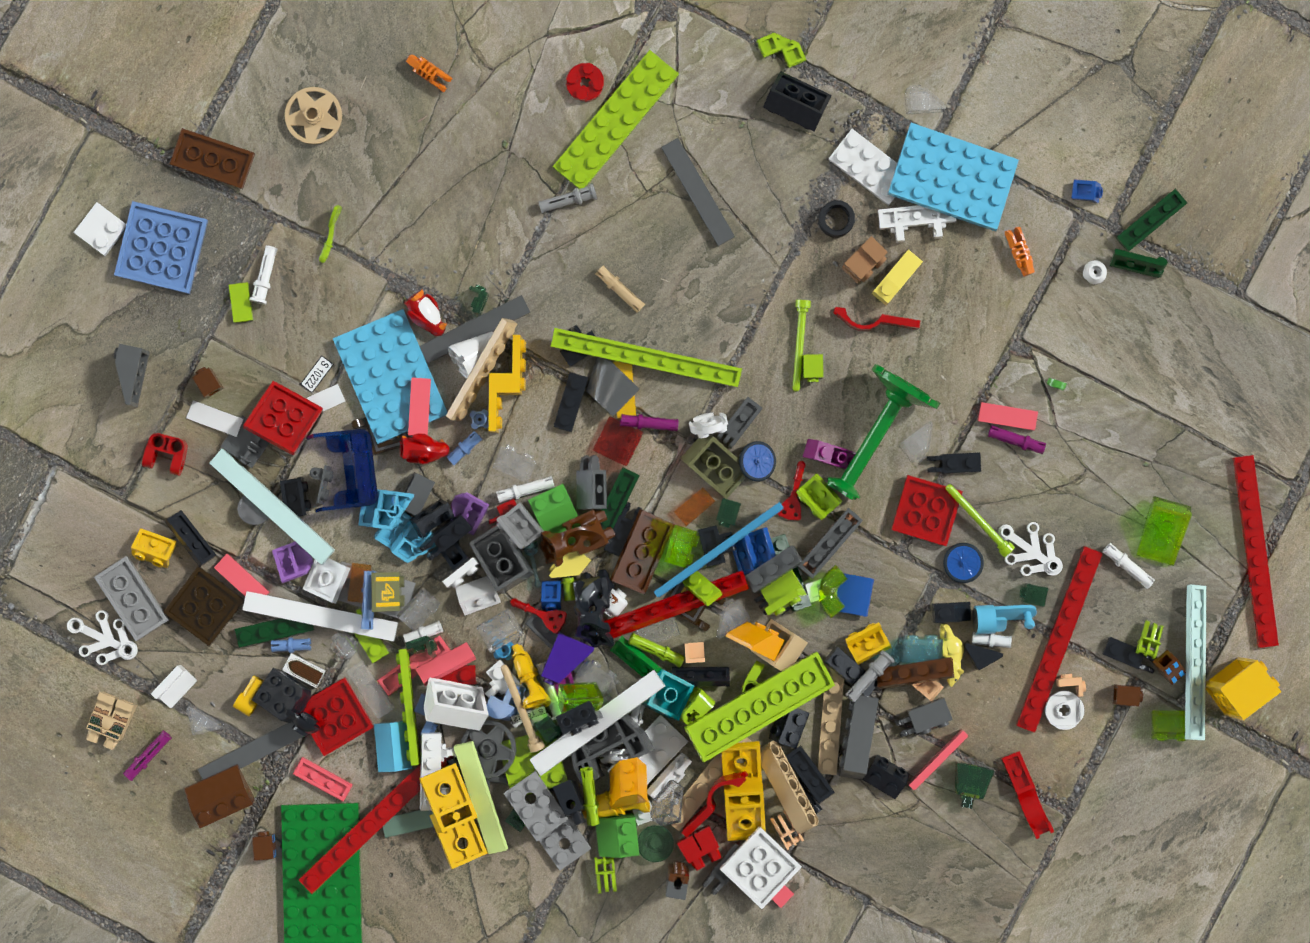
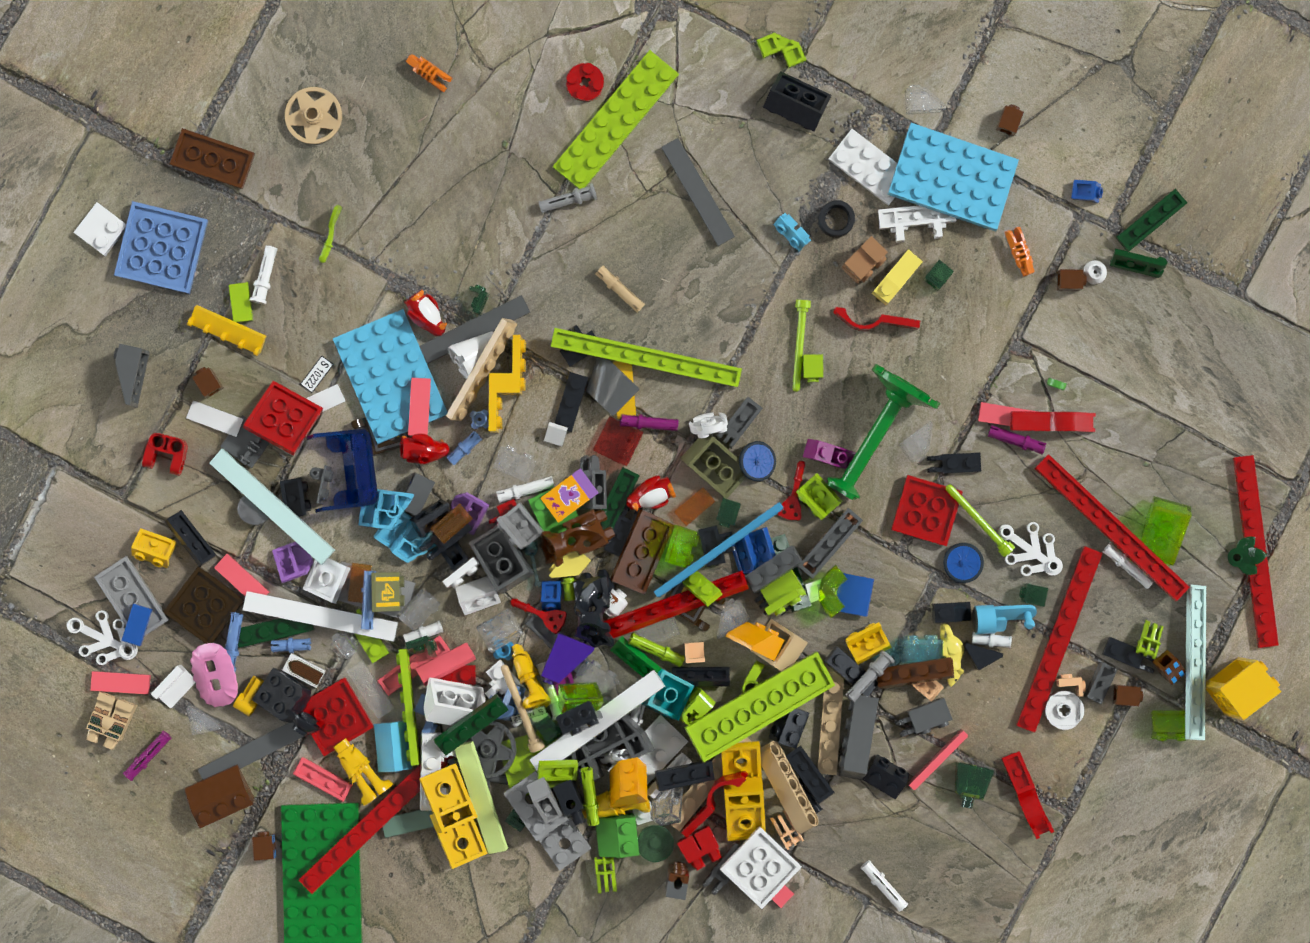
(120, 682): none -> coral tile
(137, 624): none -> blue tile
(224, 673): none -> bright pink piece
(227, 330): none -> yellow hinge
(233, 636): none -> medium blue pin
(355, 764): none -> yellow piece
(451, 523): none -> clear orange tile
(471, 724): none -> dark green plate
(544, 800): none -> light grey slope
(555, 434): none -> white tile
(557, 770): none -> lime plate
(569, 495): none -> sticker
(651, 494): none -> animal
(684, 775): none -> black plate
(797, 238): none -> medium azure hinge
(869, 869): none -> white pin
(938, 275): none -> clear green panel
(1010, 120): none -> reddish brown brick
(1052, 421): none -> red piece
(1070, 280): none -> reddish brown brick
(1100, 682): none -> dark grey hinge
(1112, 528): none -> red plate
(1249, 556): none -> dark green plate

